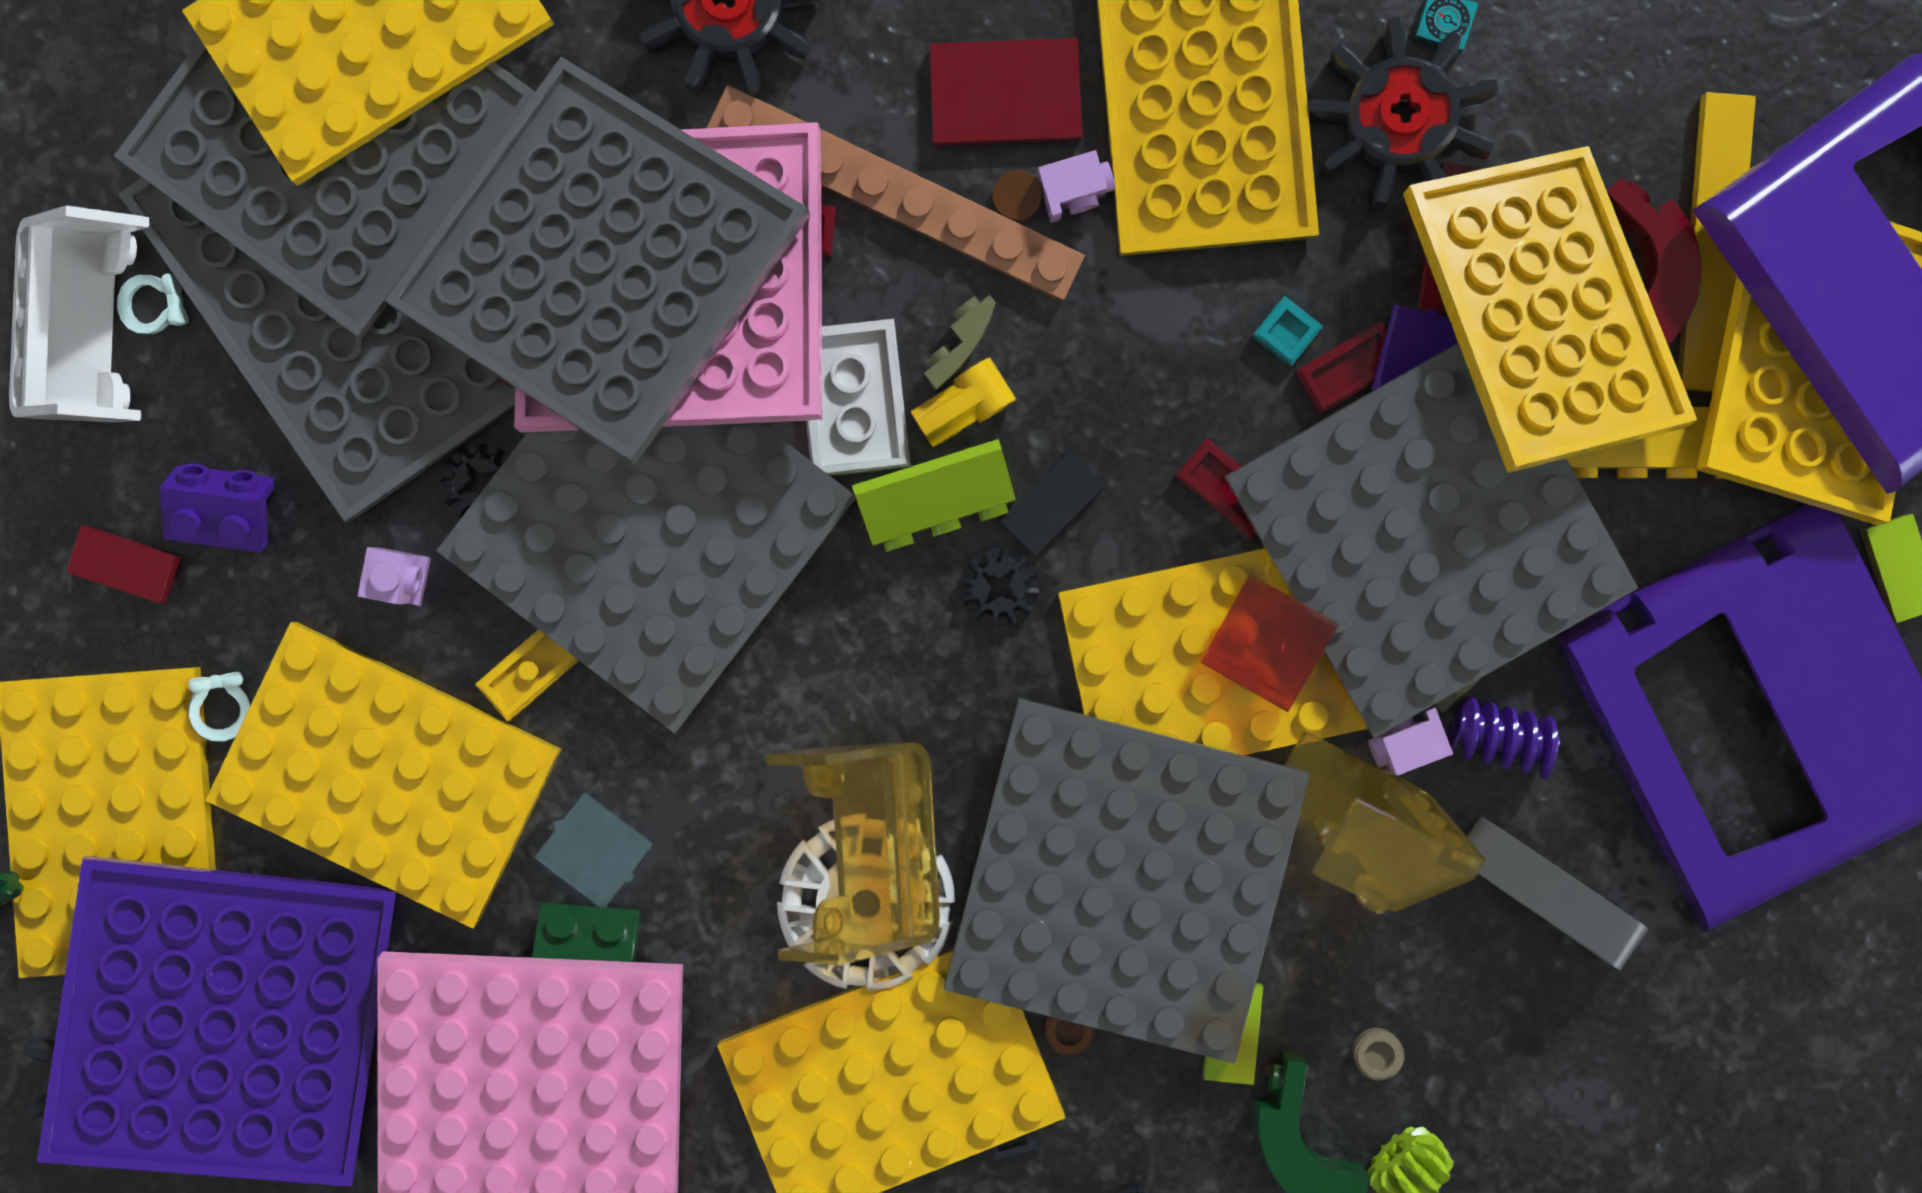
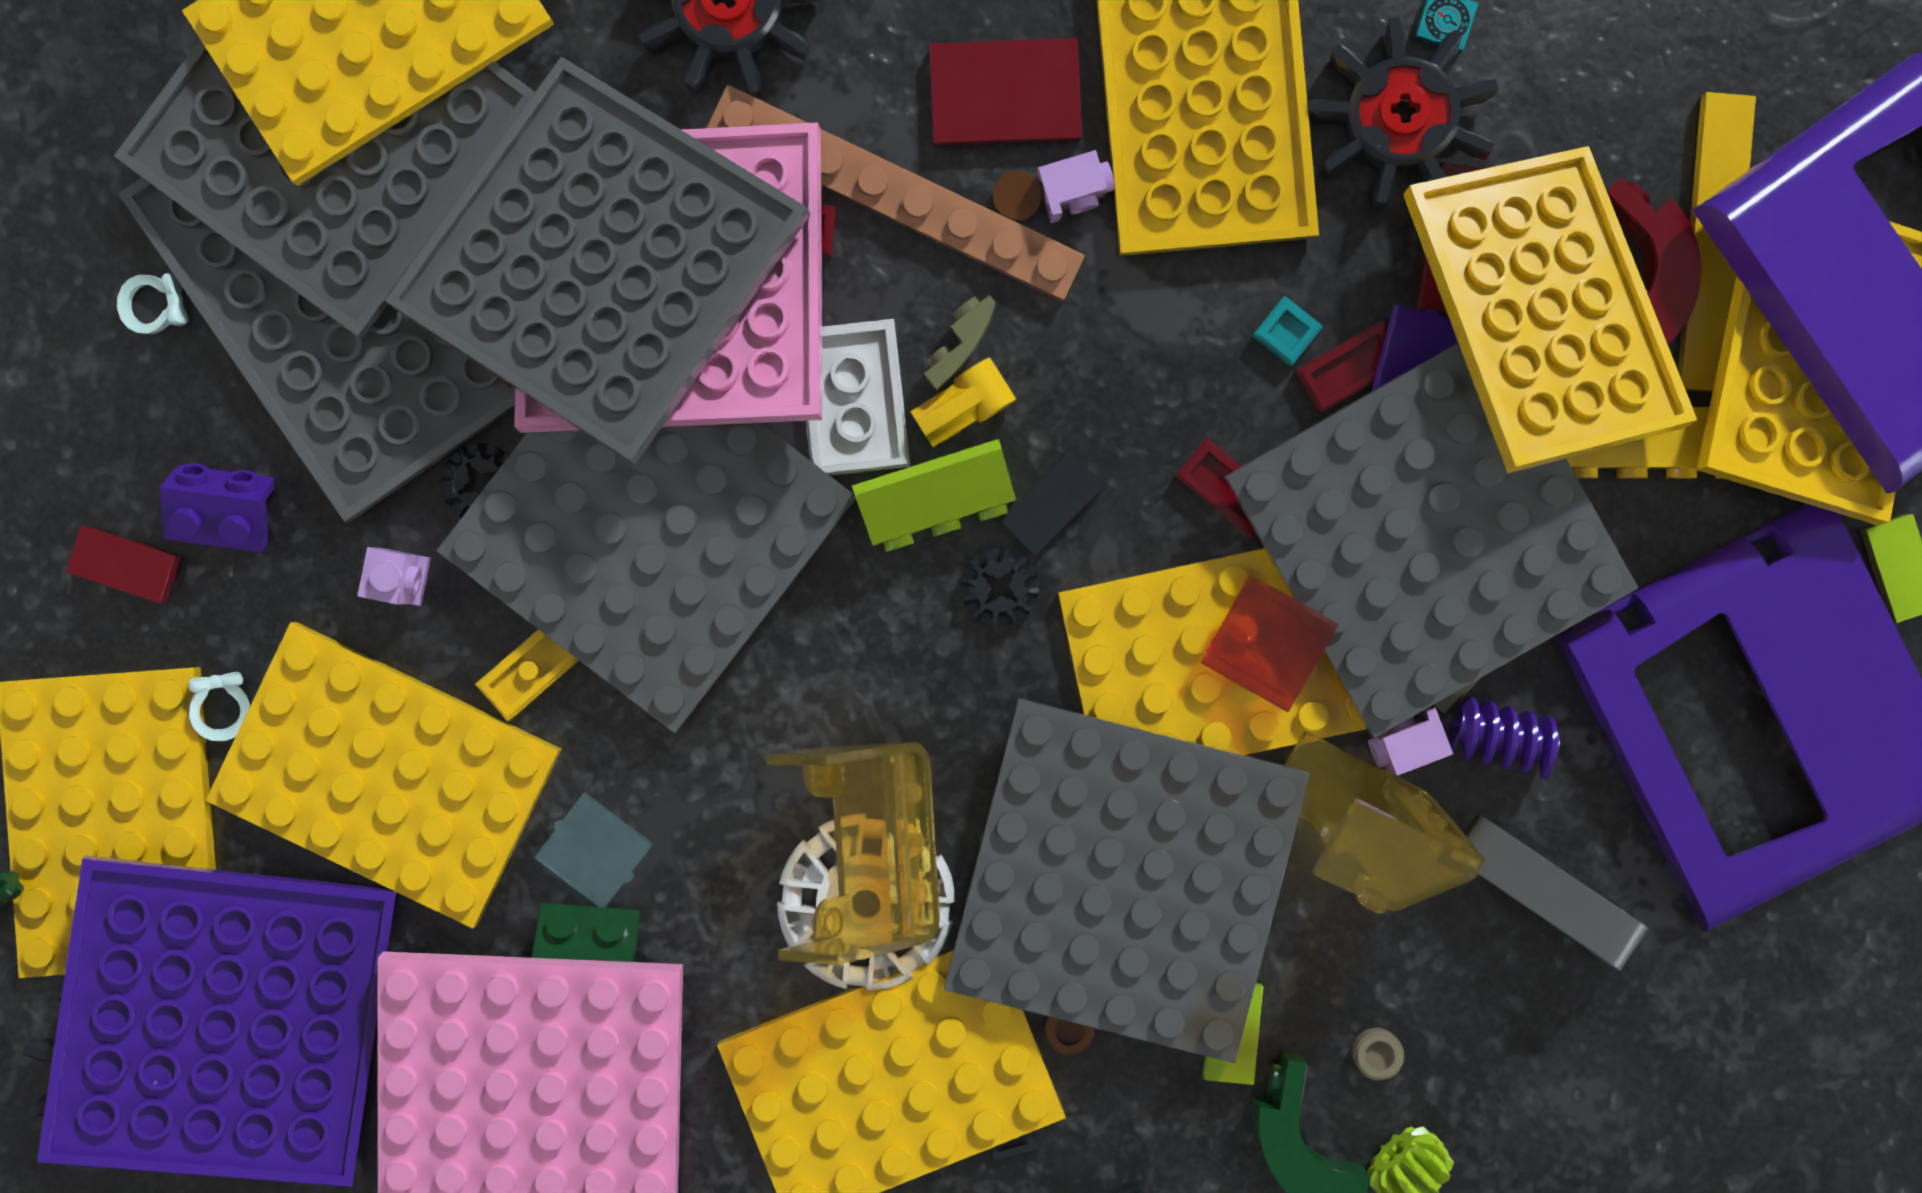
(66, 315): white windscreen -> none

